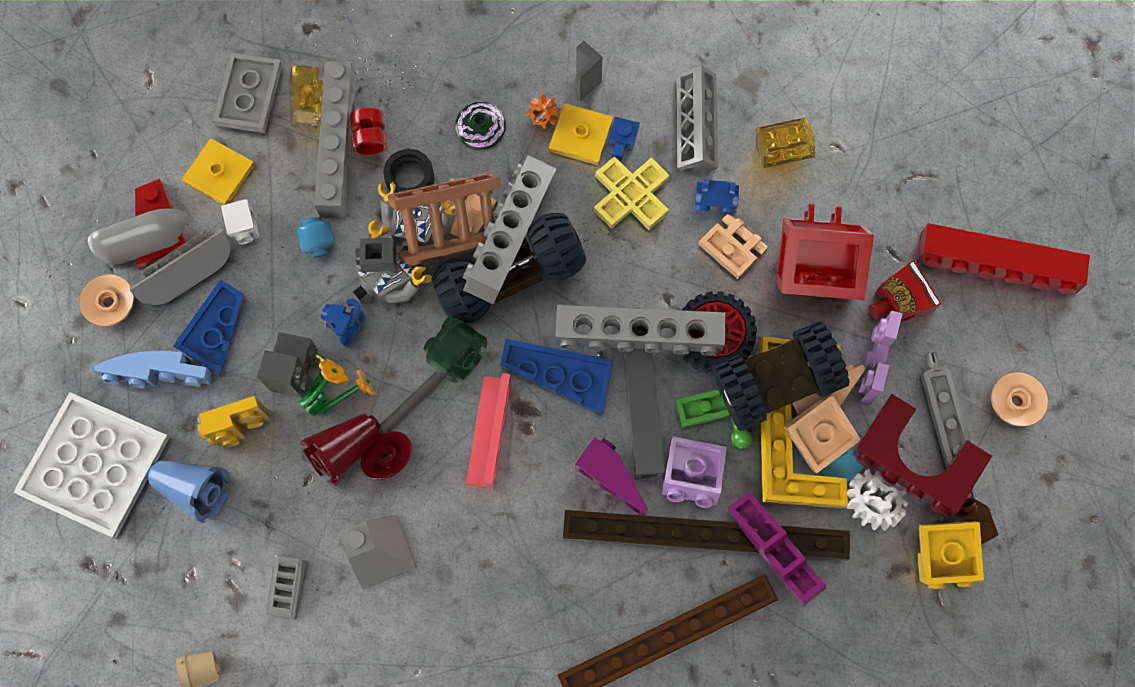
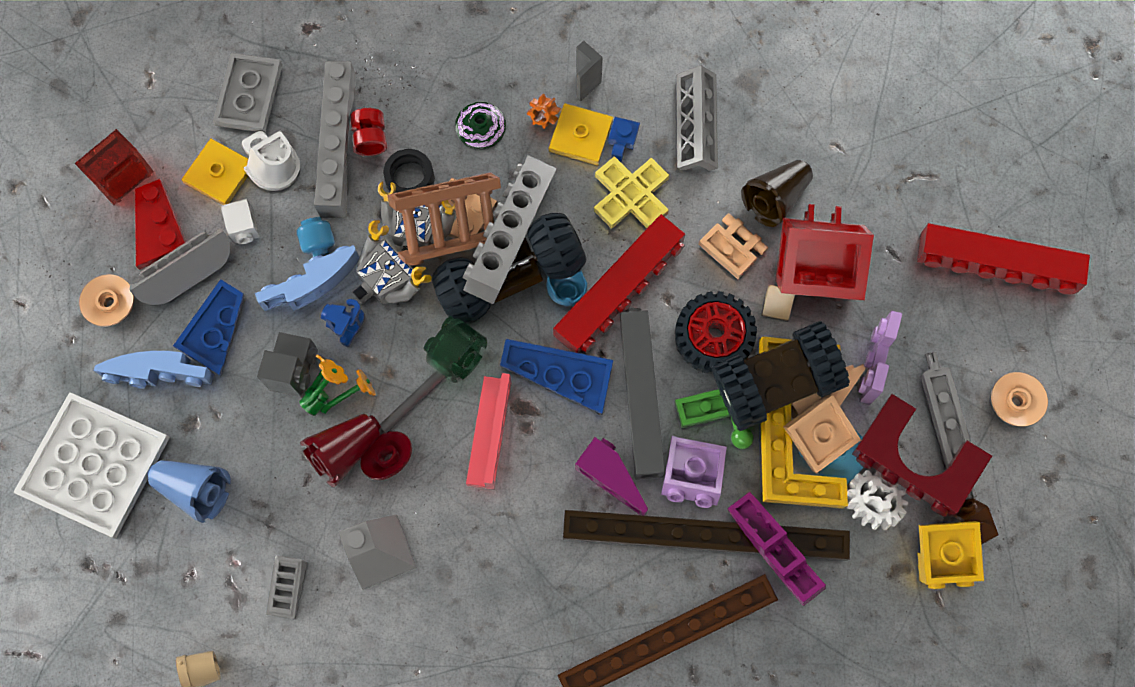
(114, 167): none -> clear red container
(138, 235): light grey brick -> none
(227, 423): yellow plate -> none
(271, 162): none -> white container
(305, 96): clear yellow brick -> none
(321, 276): none -> light blue slope
(377, 247): dark grey brick -> none
(567, 290): none -> dark azure hair
(619, 285): none -> red brick
(652, 320): light grey brick -> none
(717, 194): blue piece -> none
(776, 192): none -> dark brown cone
(777, 304): none -> tan slope
(788, 140): clear yellow brick -> none
(905, 293): red torso -> none

